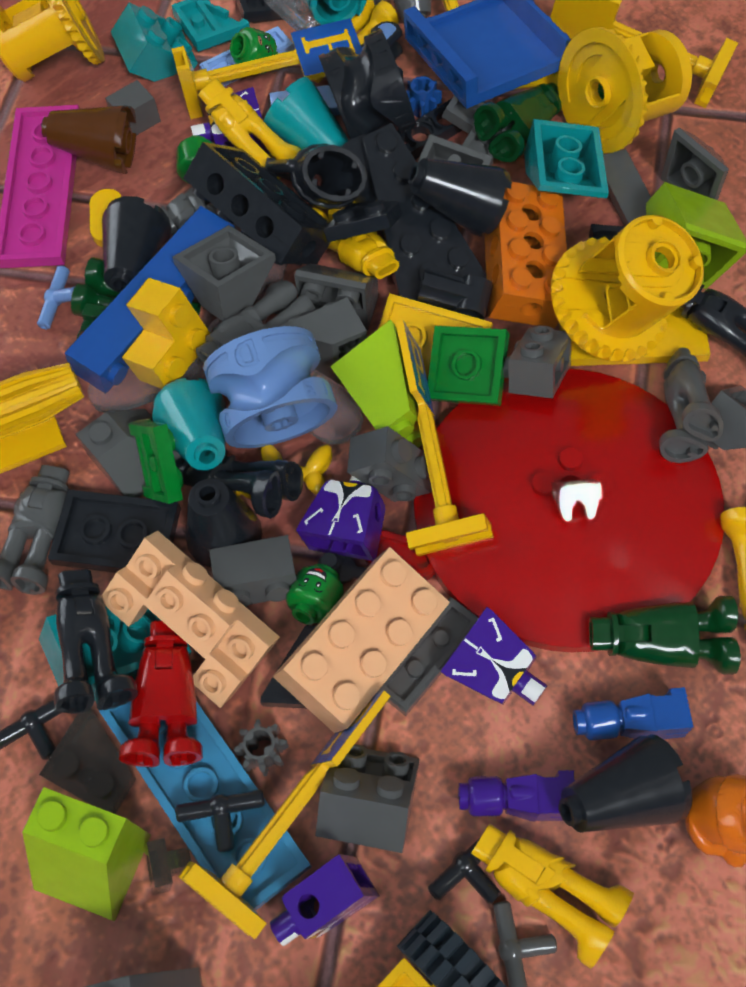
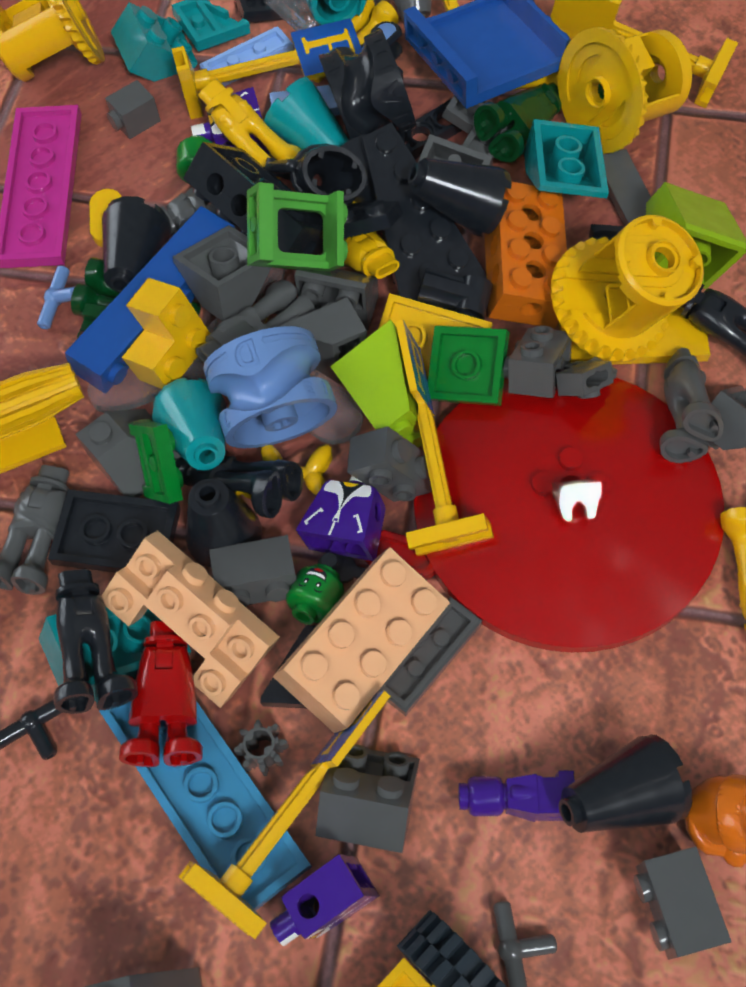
(82, 853): lime slope -> none
(90, 765): clear smoke wing -> none
(94, 134): reddish brown cone -> none
(164, 864): clear smoke tile -> none
(220, 807): black piece -> none
(252, 45): green head -> none
(262, 228): none -> bright green window
(423, 95): blue gear -> none
(465, 866): black piece -> none
(494, 662): dark purple torso -> none
(533, 873): yellow piece -> none
(585, 378): none -> dark grey piece
(635, 717): blue piece -> none
(671, 634): dark green piece -> none
(681, 903): none -> dark grey brick
(694, 165): dark grey slope -> none

